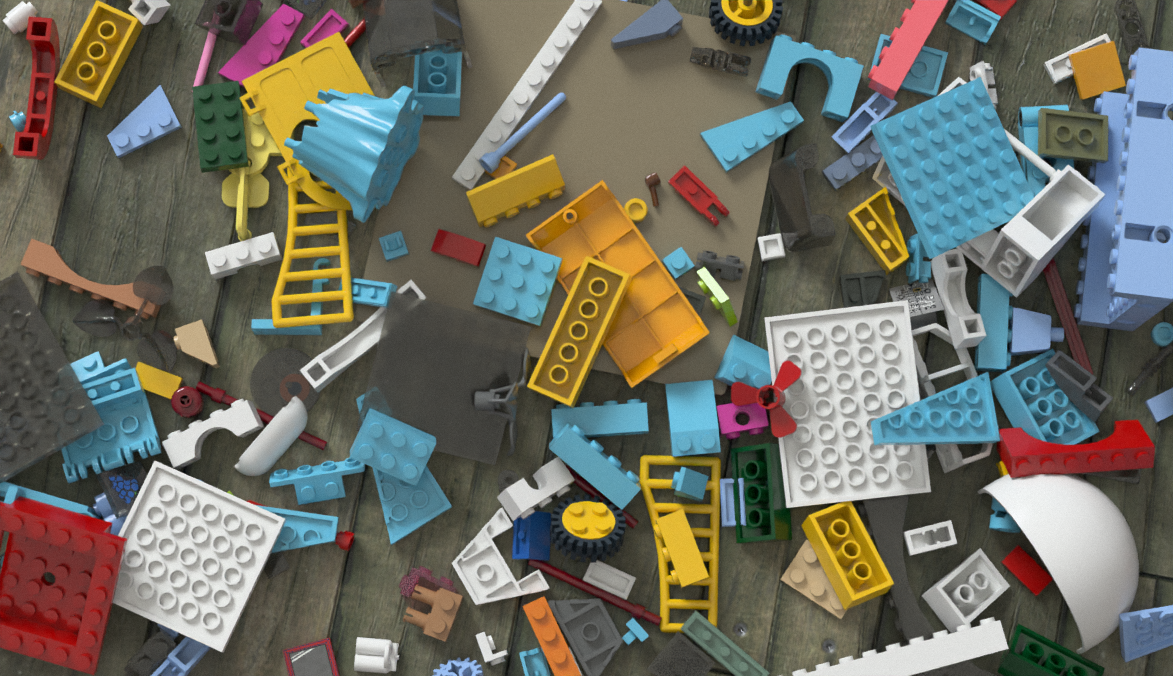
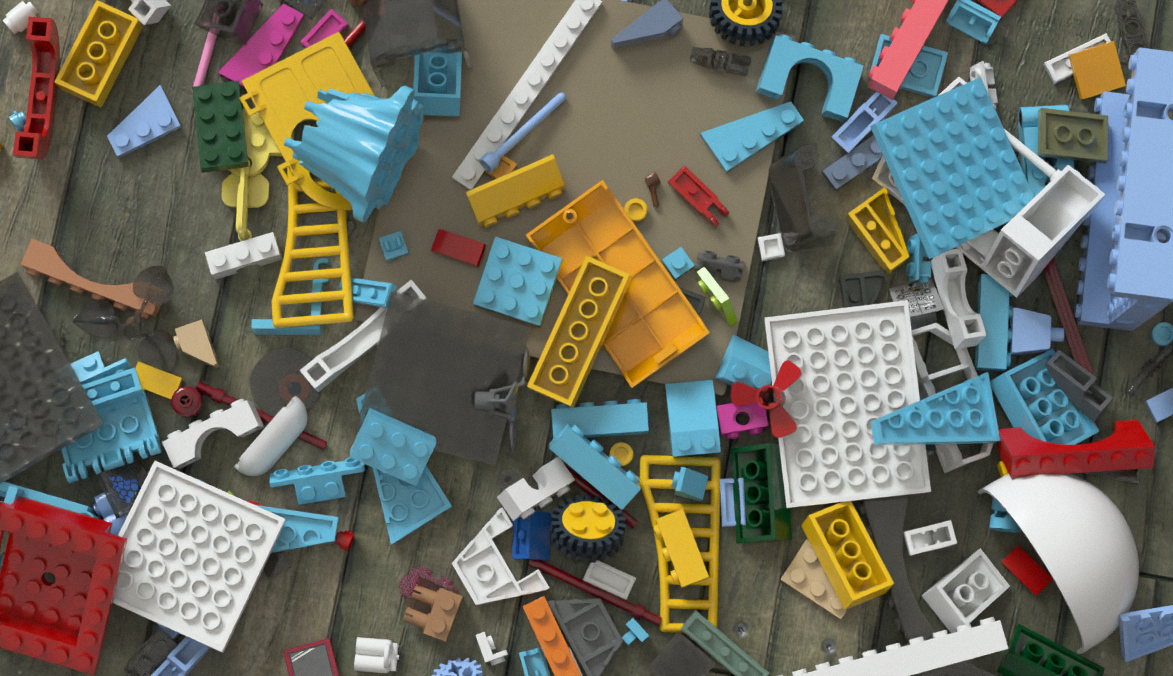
(622, 452): none -> yellow tile

